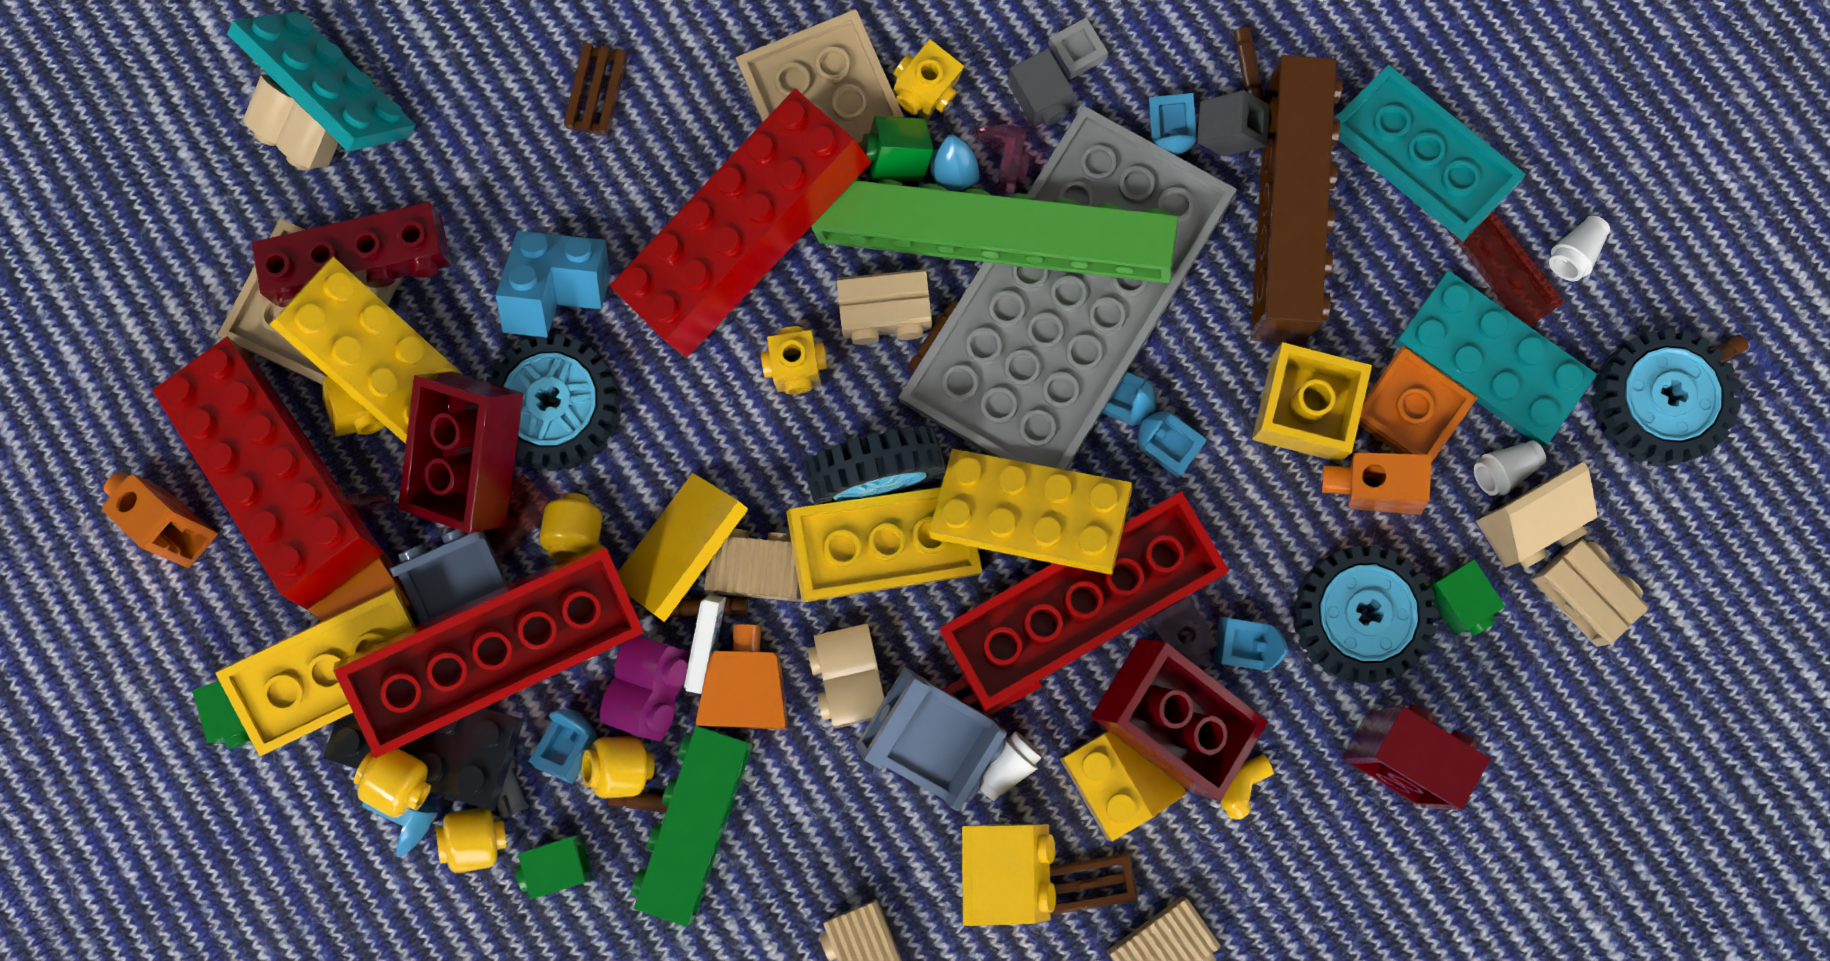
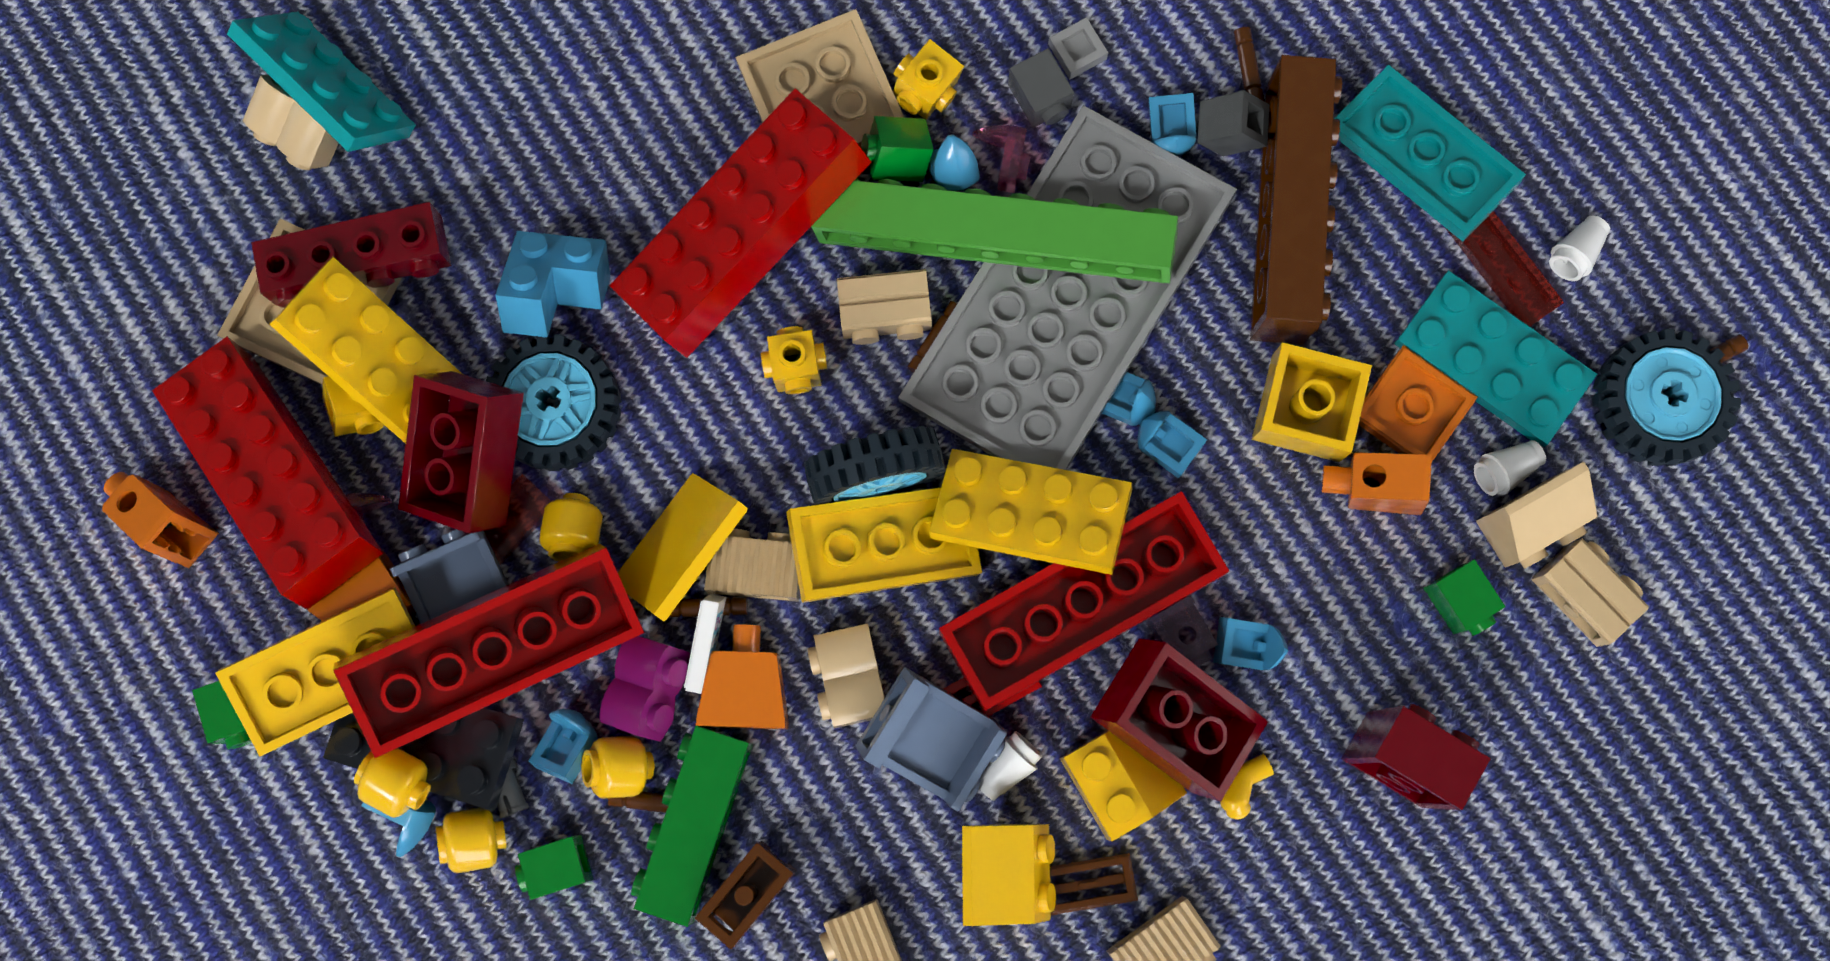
(603, 56): reddish brown tile -> none
(745, 894): none -> reddish brown brick
(1397, 603): wheel -> none

